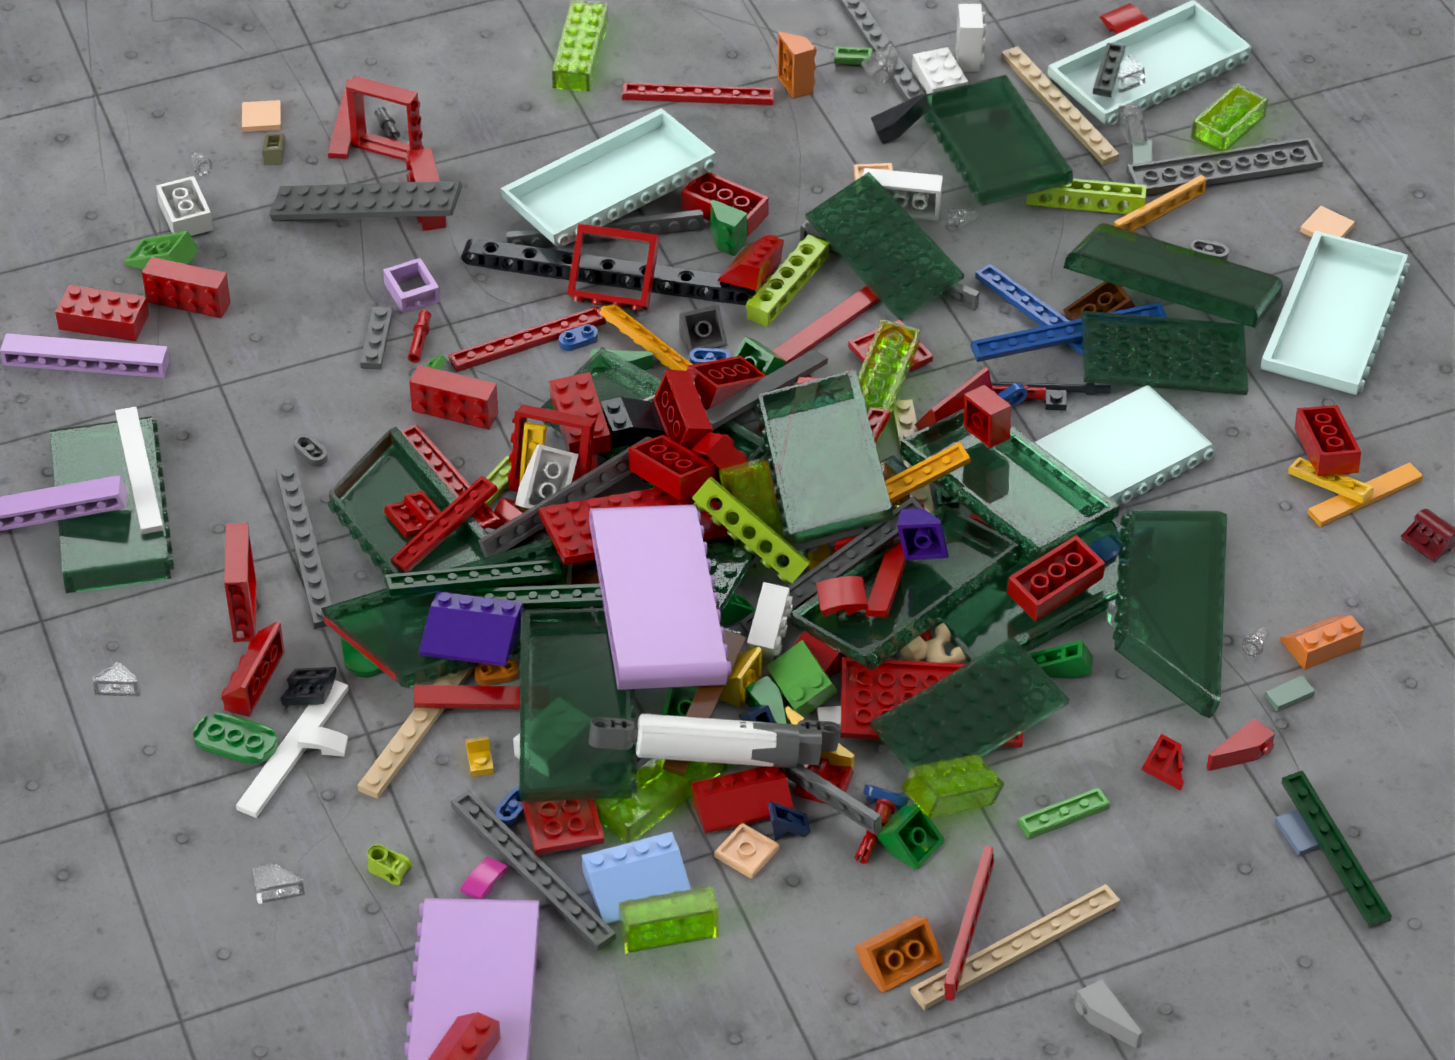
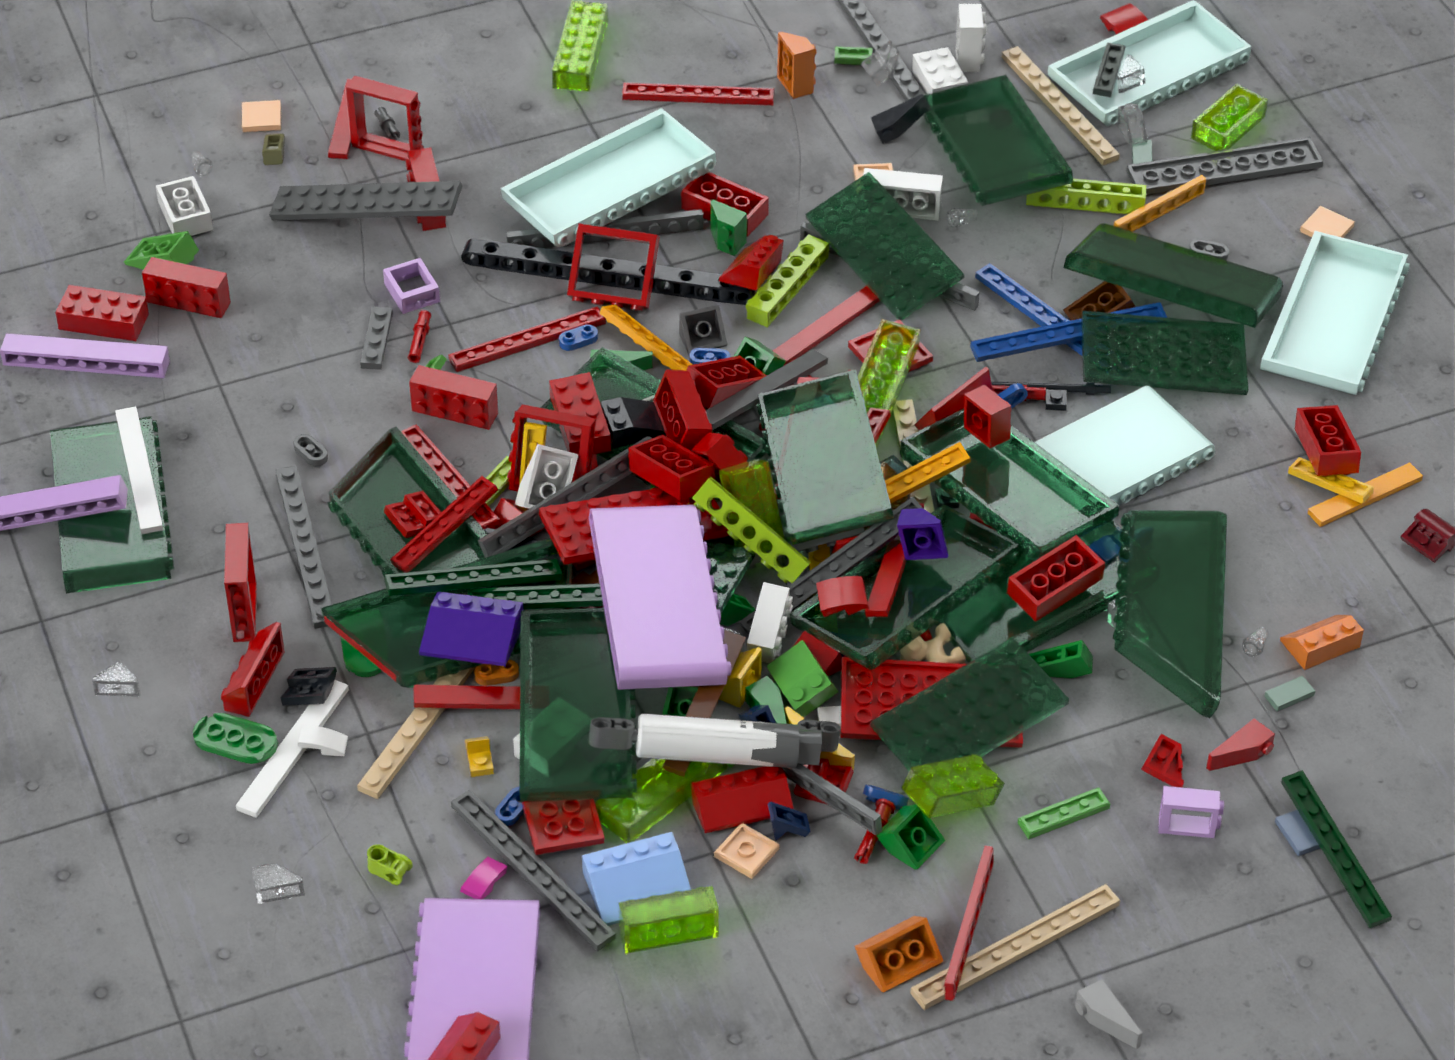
(1190, 800): none -> lavender window

